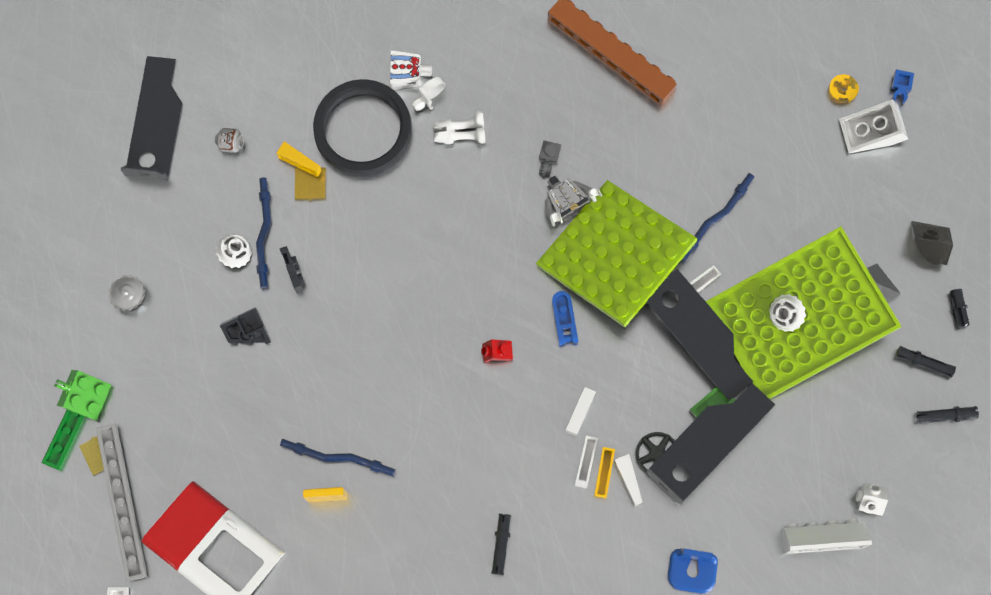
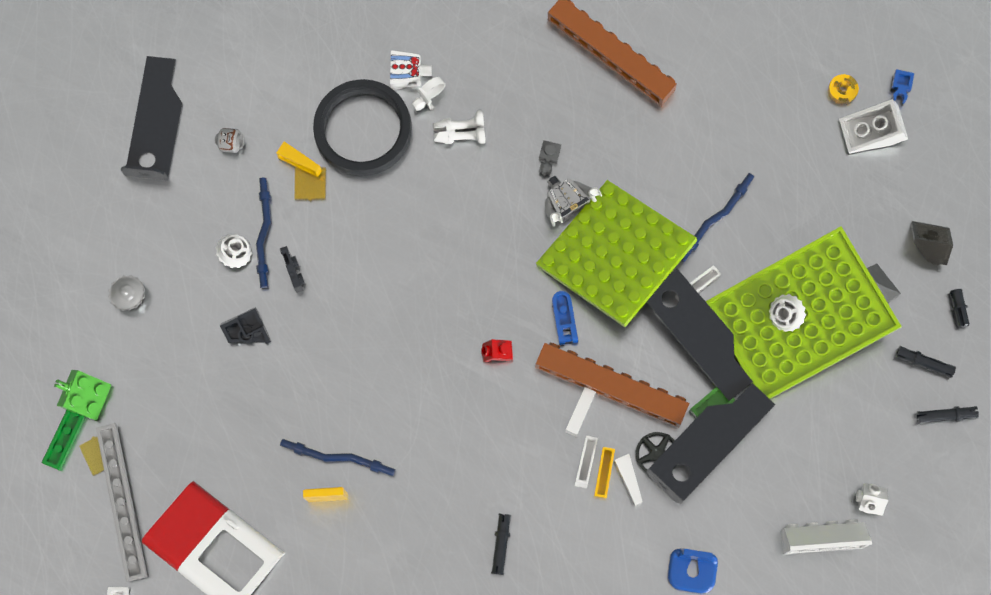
(612, 384): none -> dark orange brick

